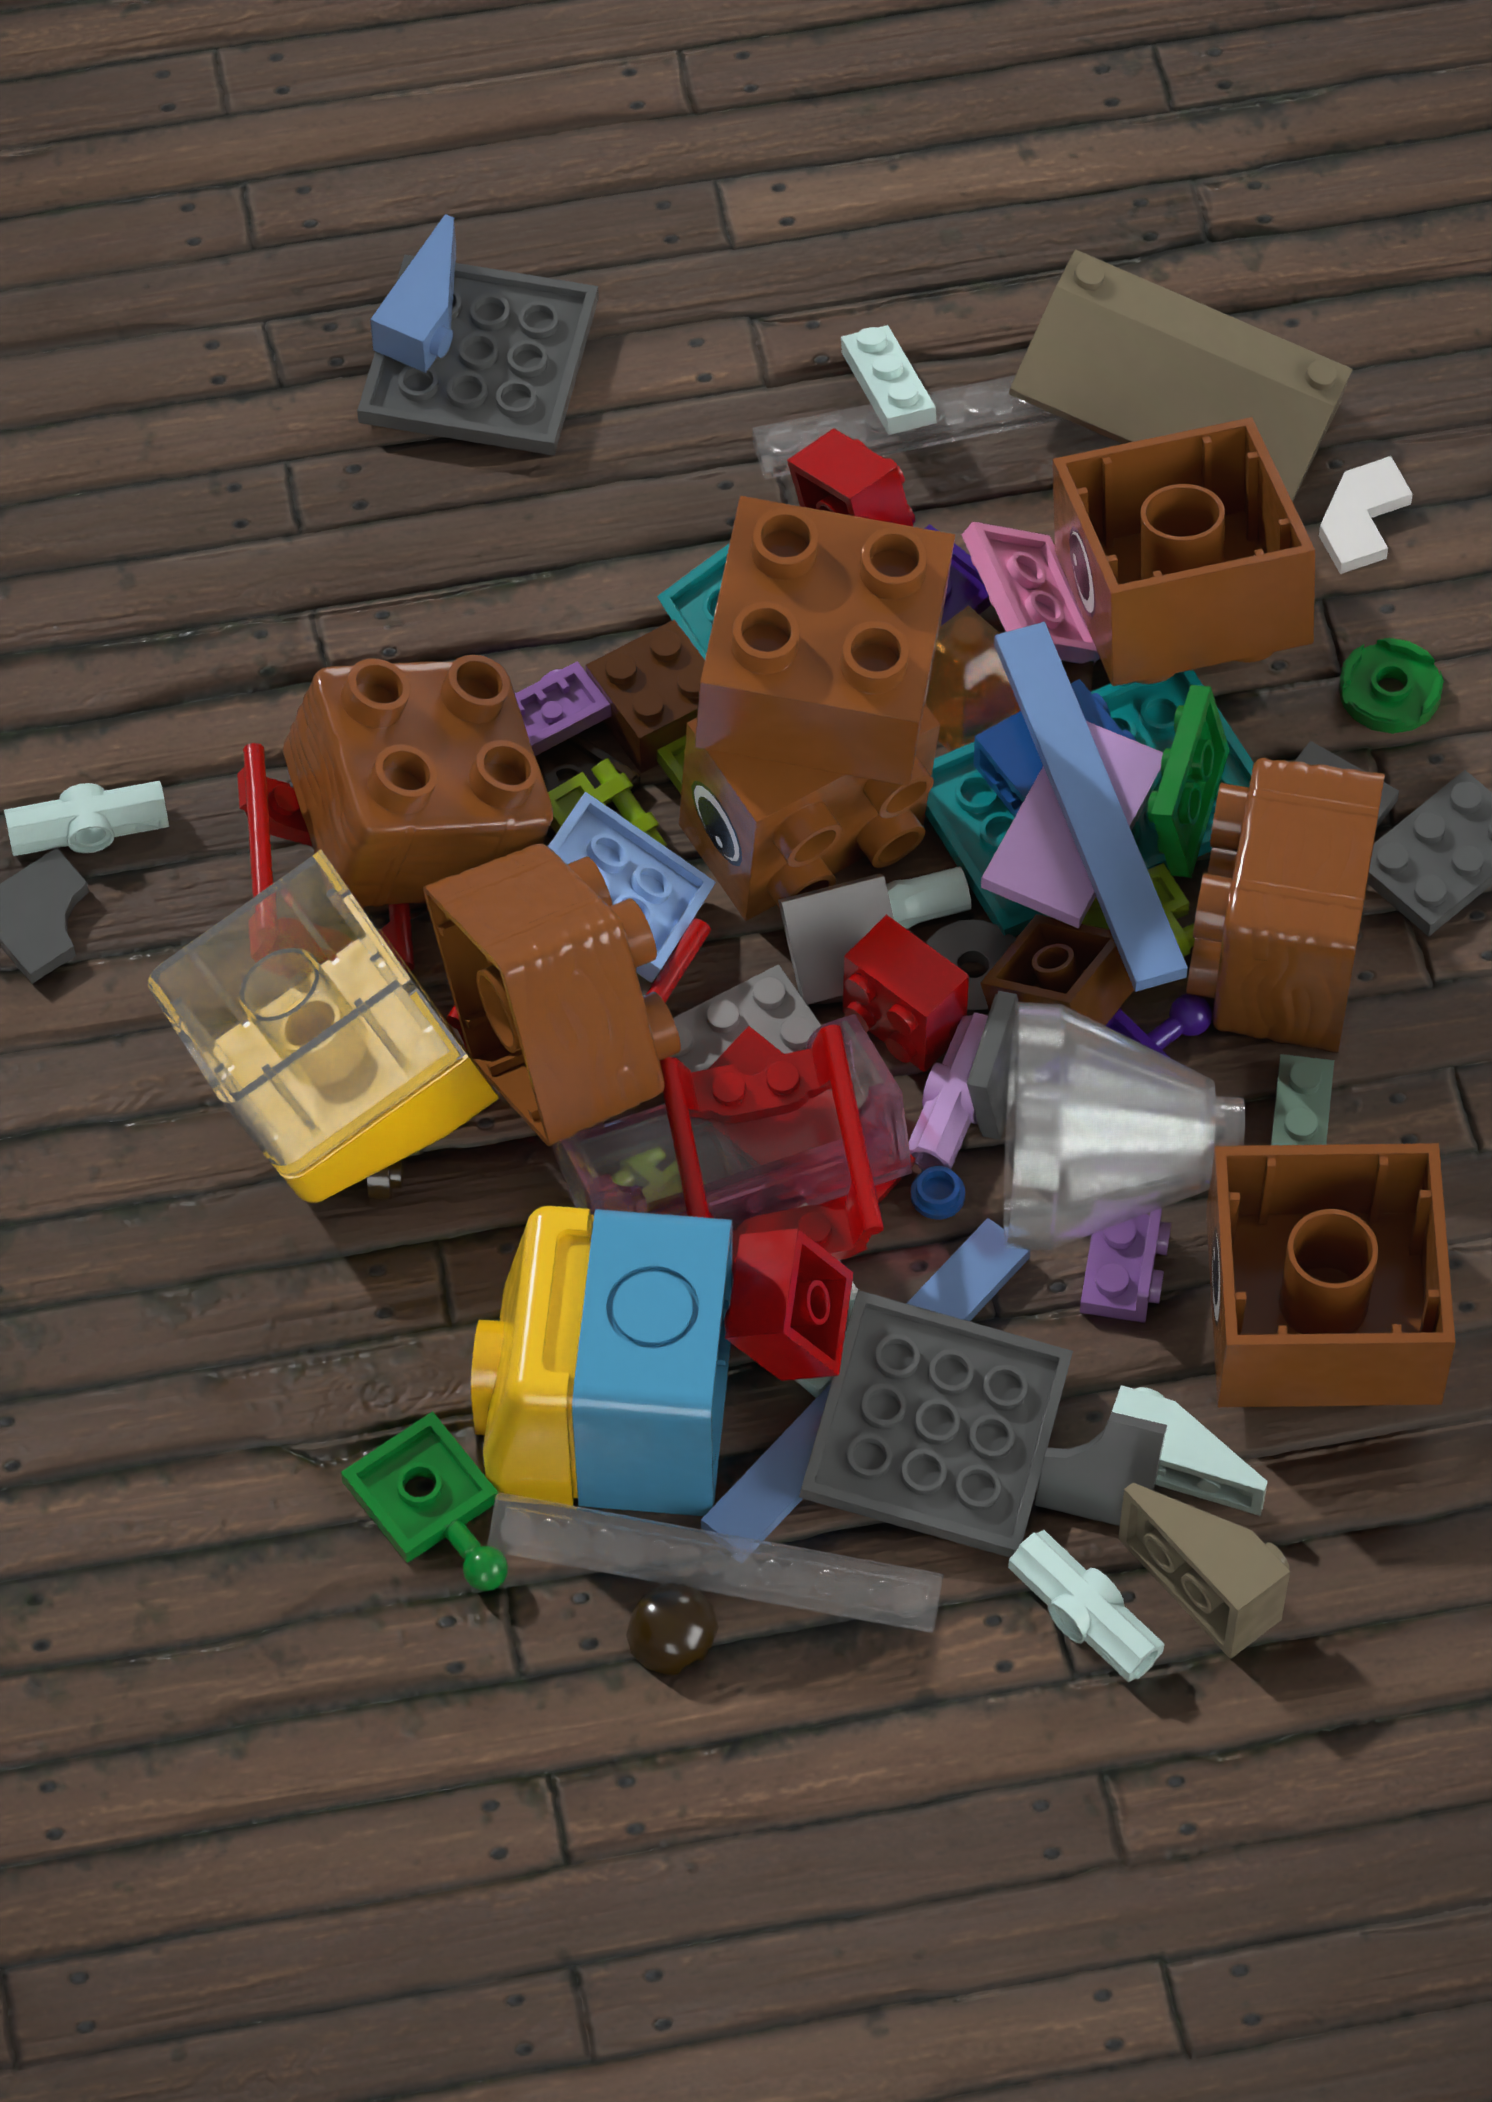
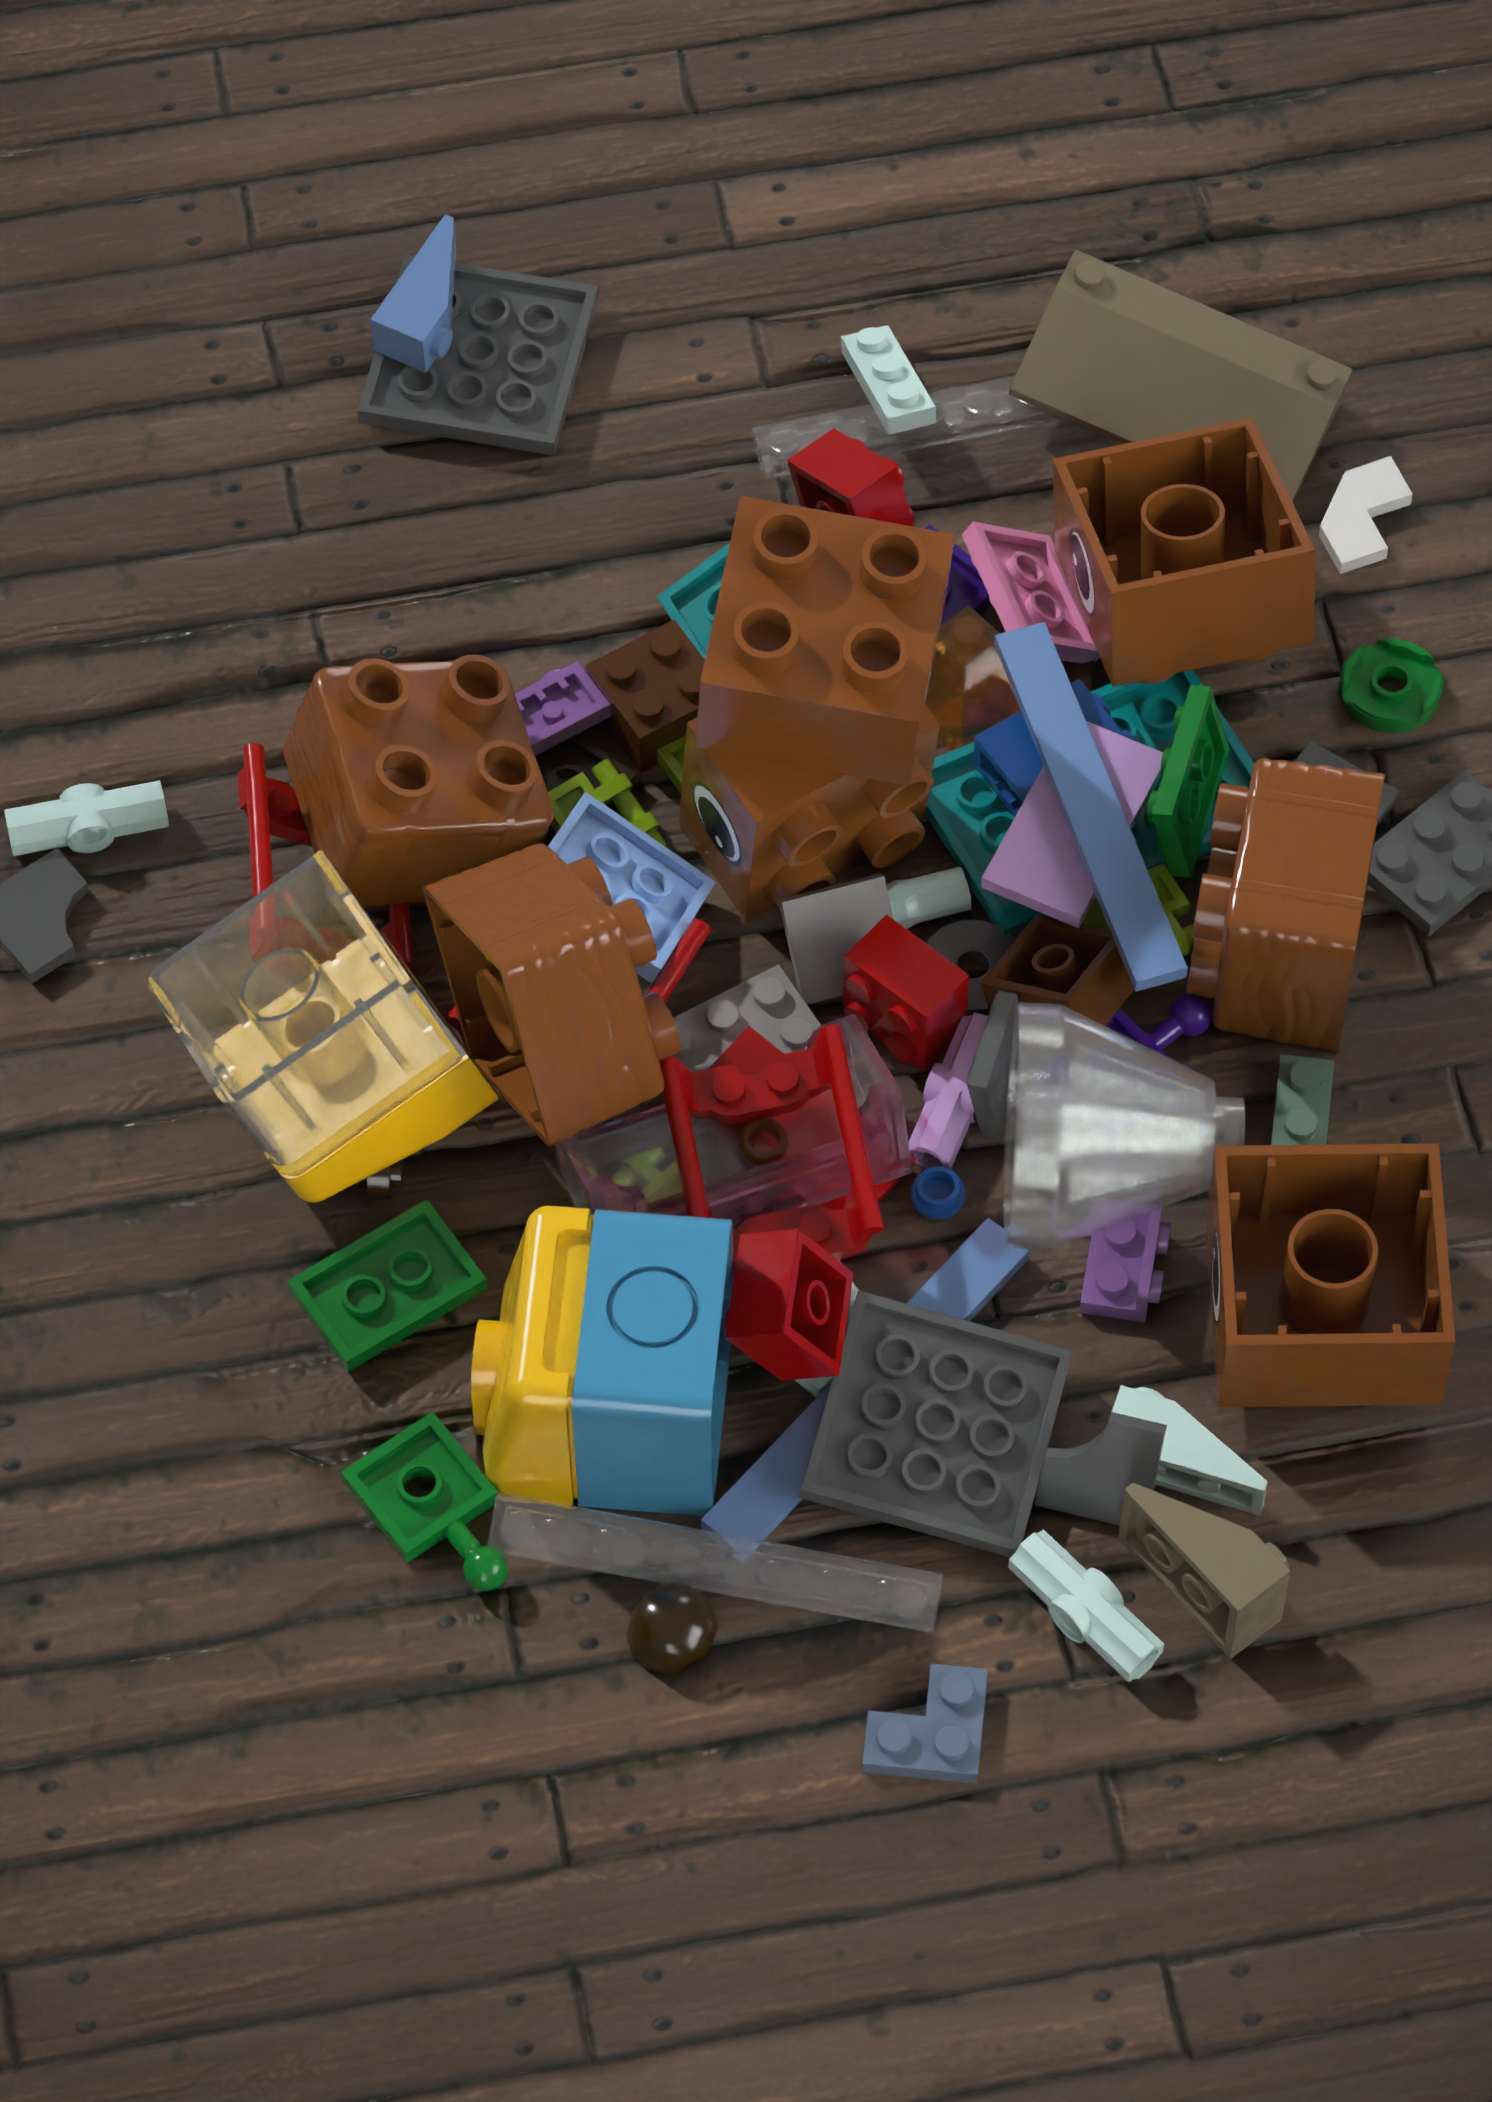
(387, 1285): none -> green plate
(762, 1125): none -> reddish brown piece
(932, 1746): none -> sand blue plate

